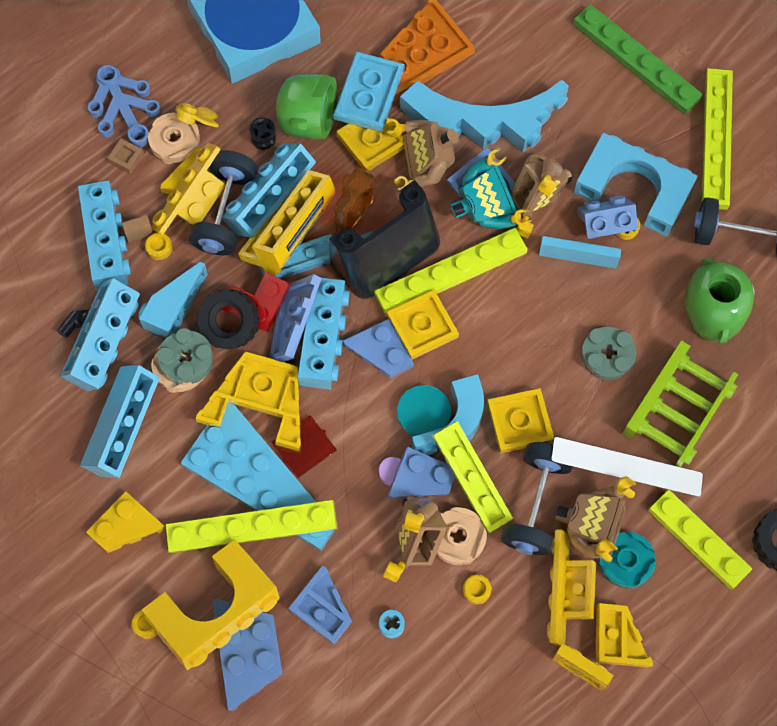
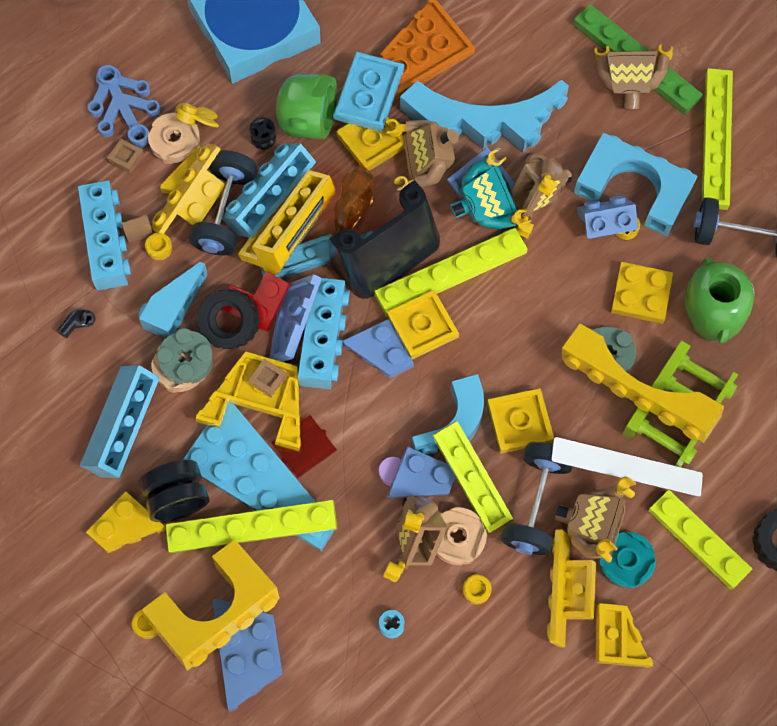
(100, 335): medium azure brick -> none
(173, 490): none -> black wheel
(267, 378): none -> medium nougat tile
(322, 607): medium blue wing -> none
(423, 410): teal tile -> none
(579, 252): medium azure tile -> none
(582, 667): yellow plate -> none
(632, 72): none -> medium nougat torso
(642, 292): none -> yellow plate
(690, 412): none -> yellow arch

